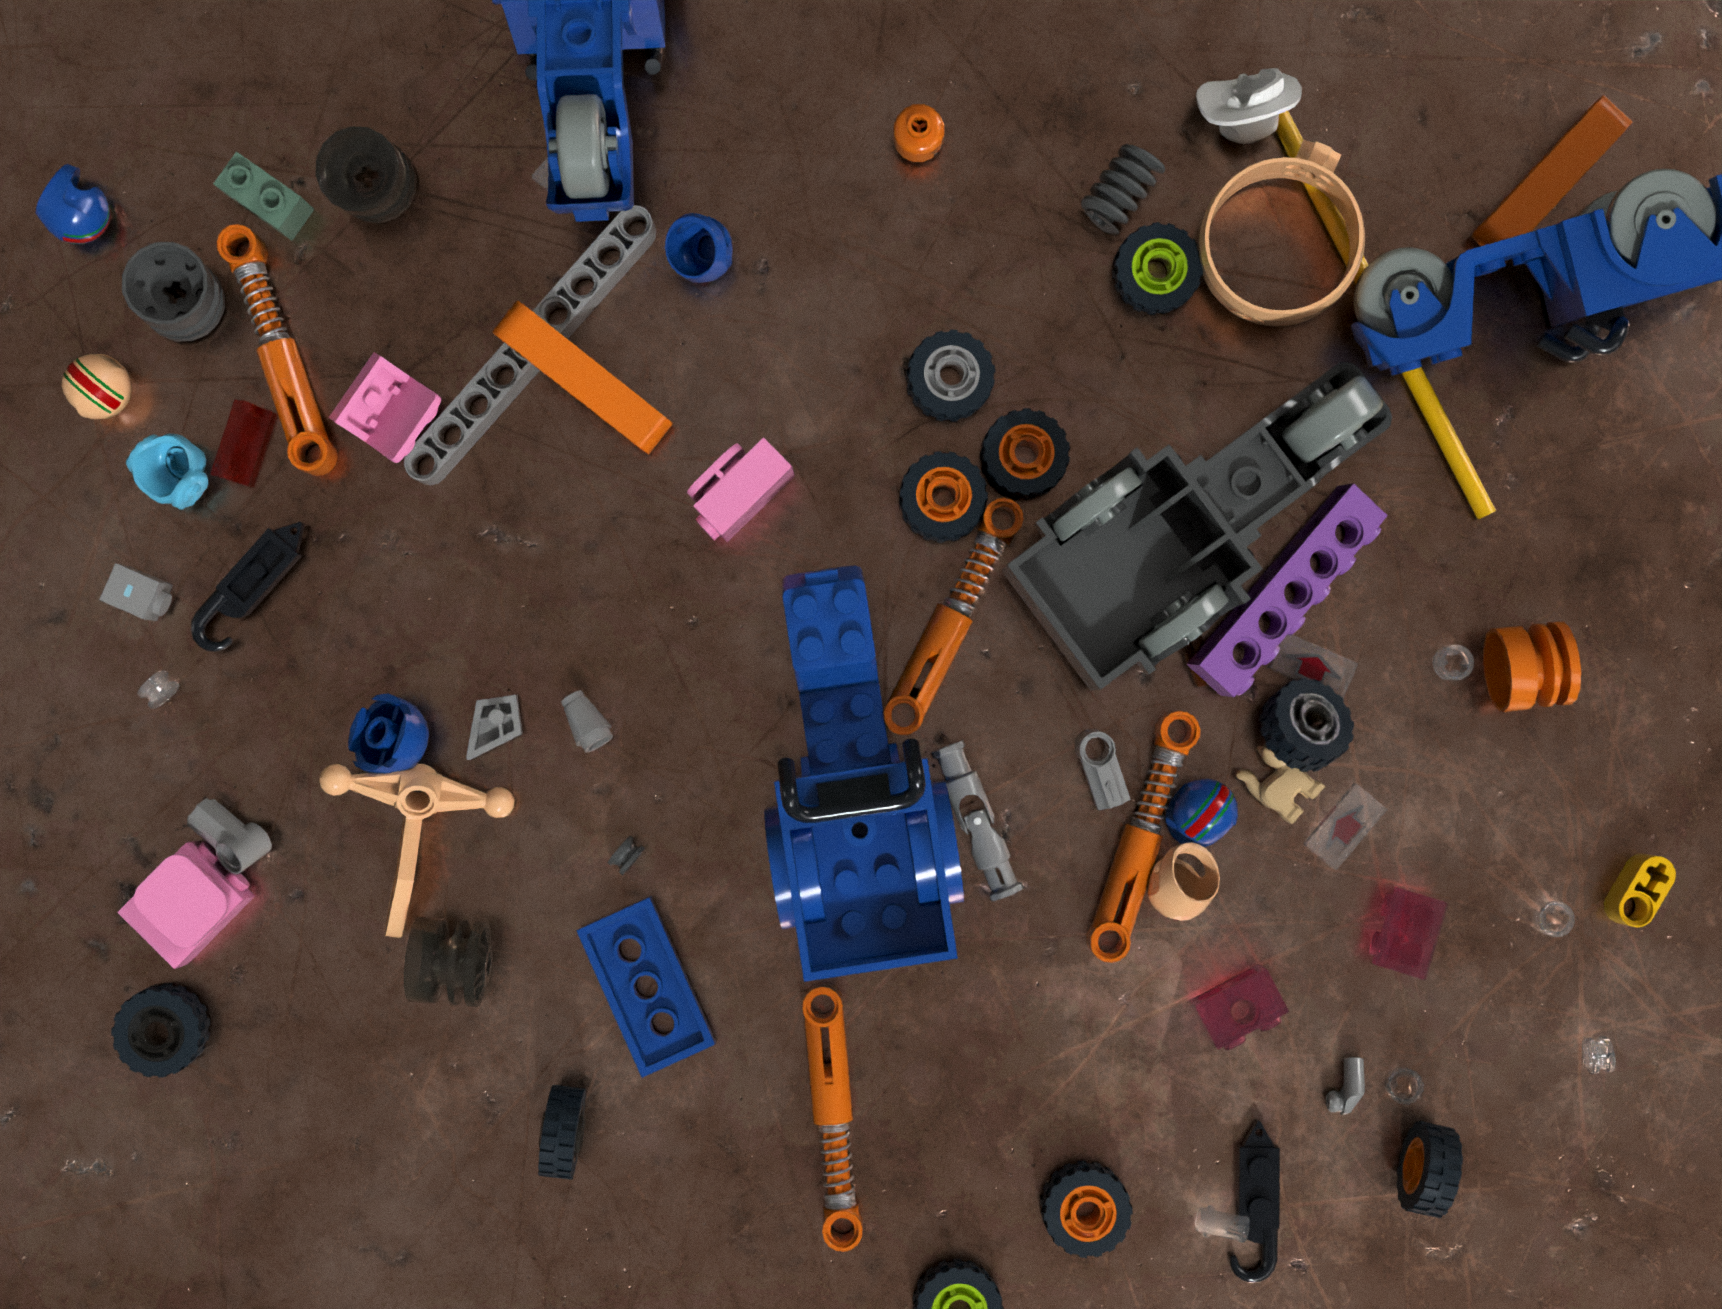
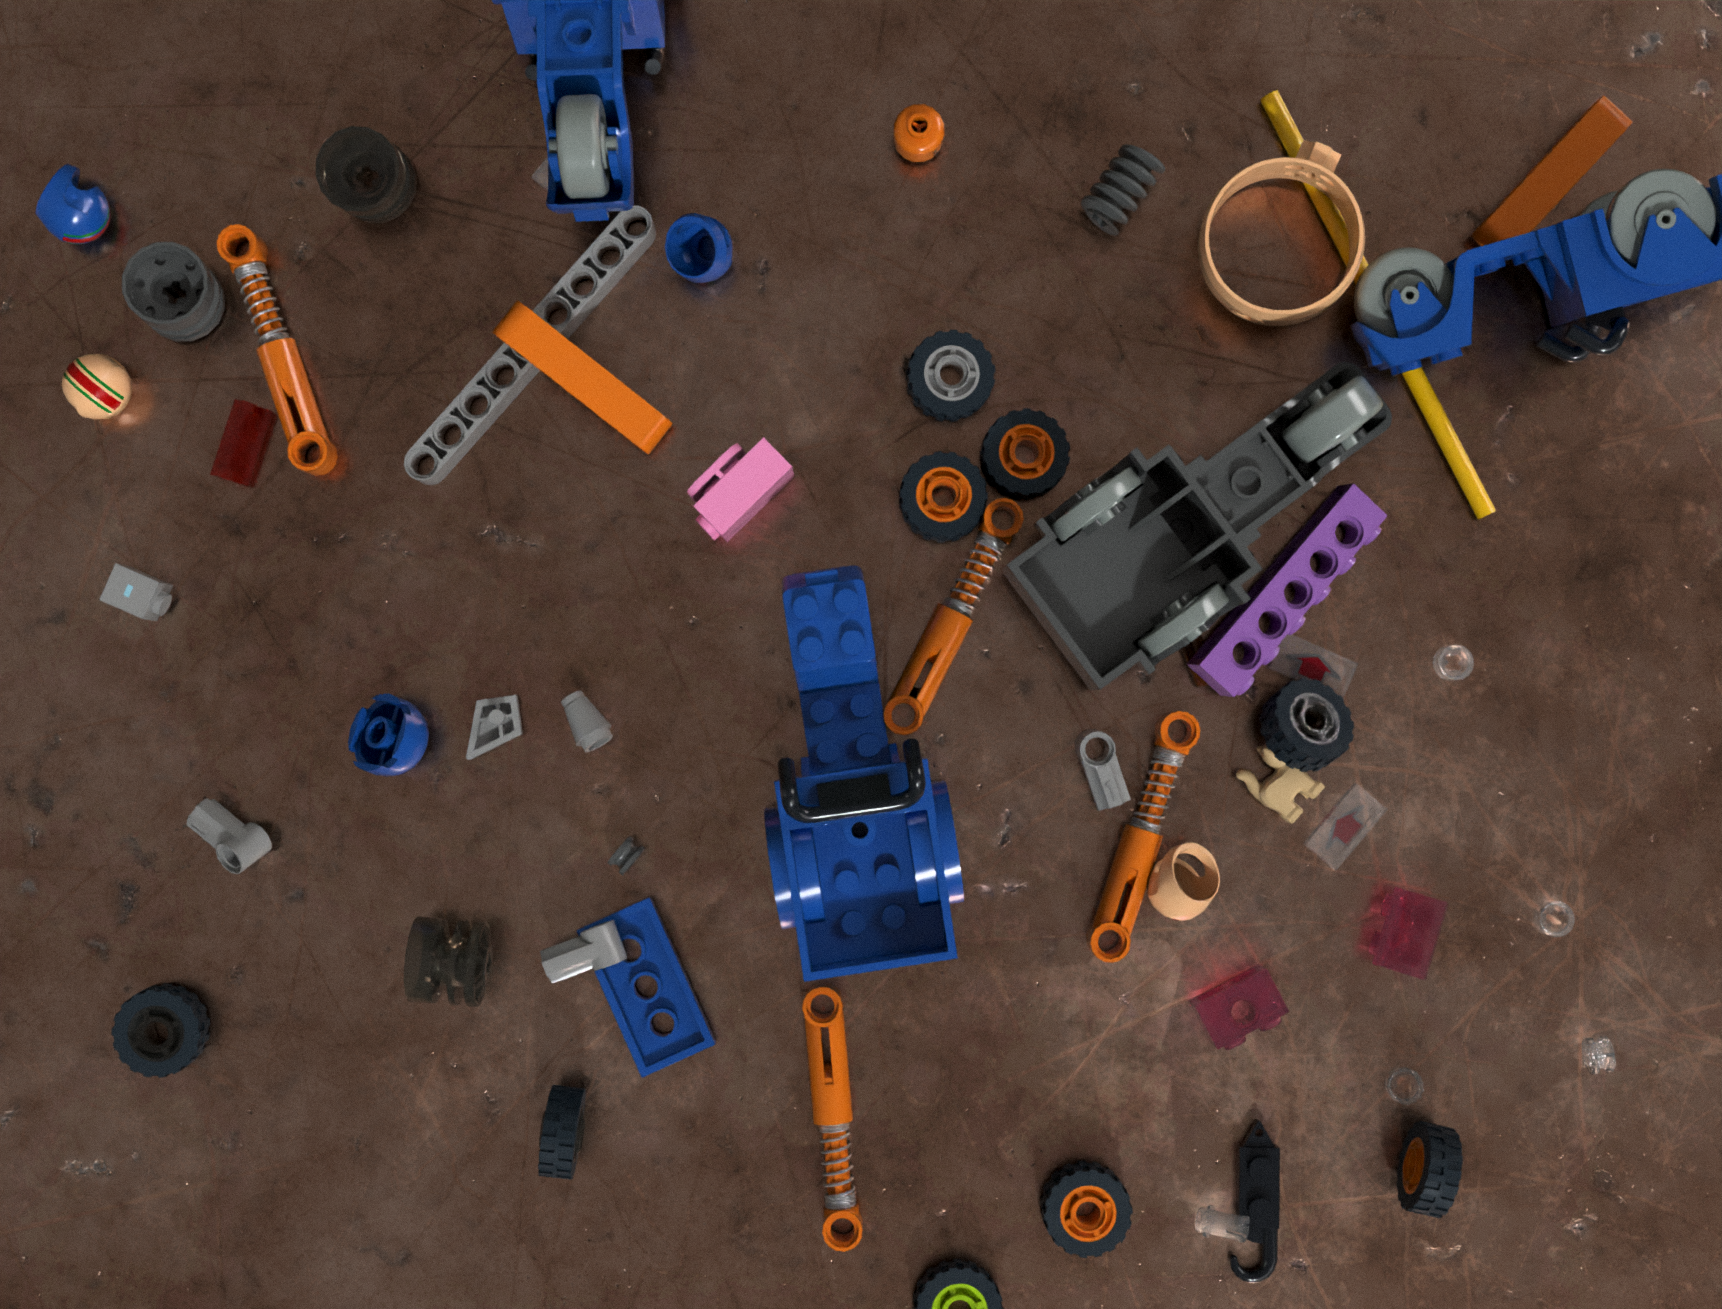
(158, 689): clear bush -> none
(169, 469): medium azure hair -> none
(186, 903): bright pink brick -> none
(249, 581): black plate -> none
(264, 196): sand green brick -> none
(386, 408): bright pink bracket -> none
(398, 791): light nougat piece -> none
(593, 950): none -> light grey piece
(988, 847): light grey piece -> none
(1162, 244): black wheel -> none
(1201, 812): blue helmet -> none
(1250, 105): white hat -> none
(1352, 1089): light grey arm -> none
(1531, 666): orange wheel -> none
(1646, 902): yellow beam -> none

